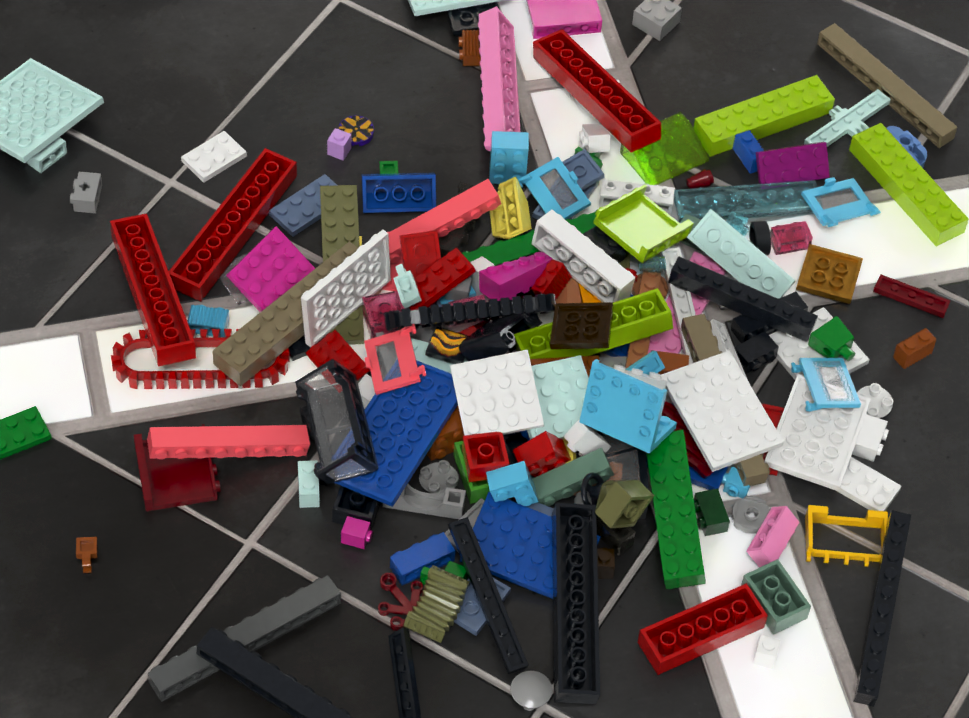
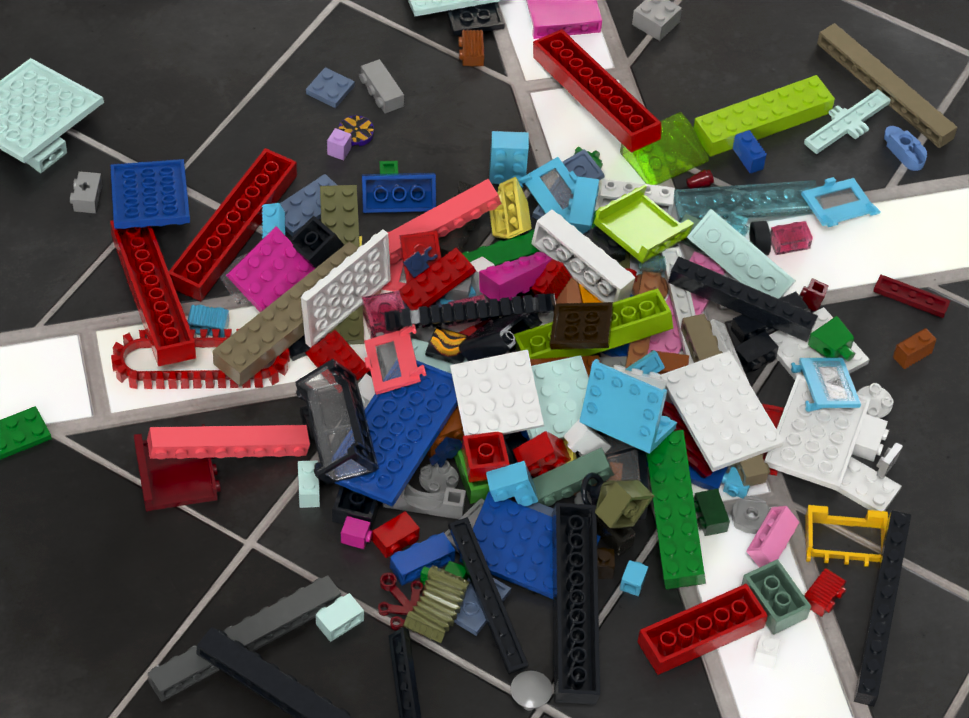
(86, 549): dark orange plate -> none
(149, 194): none -> blue plate
(214, 156): white plate -> none
(273, 216): none -> medium azure brick
(316, 242): none -> black brick
(330, 87): none -> sand blue plate
(339, 617): none -> light aqua brick
(381, 86): none -> light grey brick
(395, 534): none -> red brick
(406, 287): light aqua hinge -> none
(417, 263): none -> dark blue plate
(446, 449): none -> dark blue plate
(498, 74): bright pink brick -> none
(583, 203): none -> medium azure brick
(595, 138): white brick -> none
(634, 578): none -> medium azure brick
(793, 163): magenta plate -> none
(814, 294): none -> dark red brick
(825, 591): none -> red brick
(829, 273): pearl gold plate -> none
(889, 459): none -> light grey plate
(908, 184): lime brick -> none

